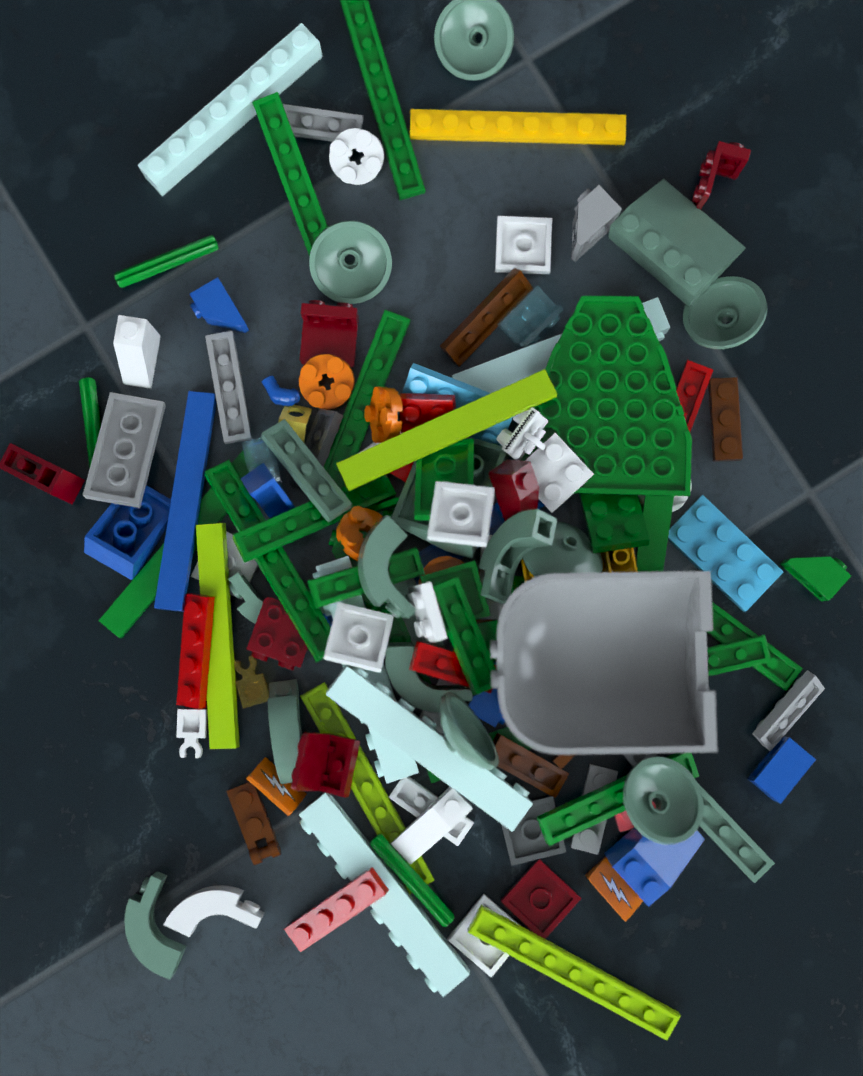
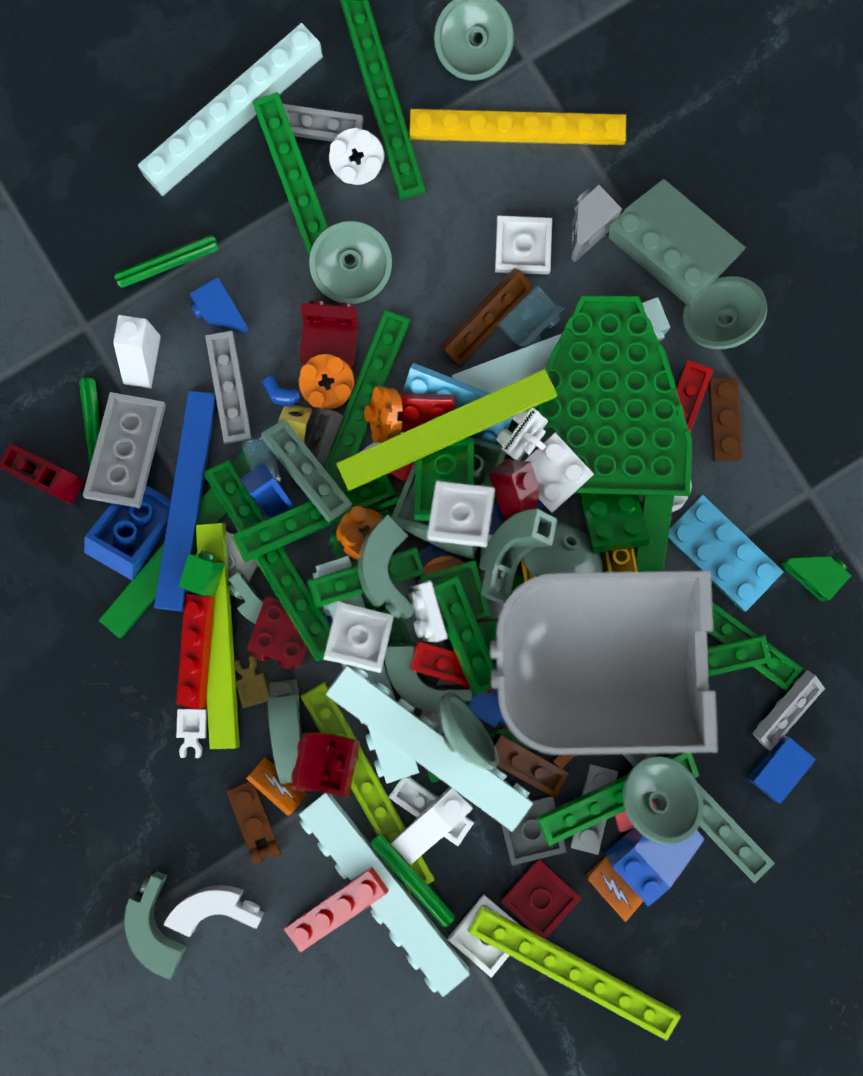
(202, 573): none -> green brick
(724, 160): dark red bracket -> none

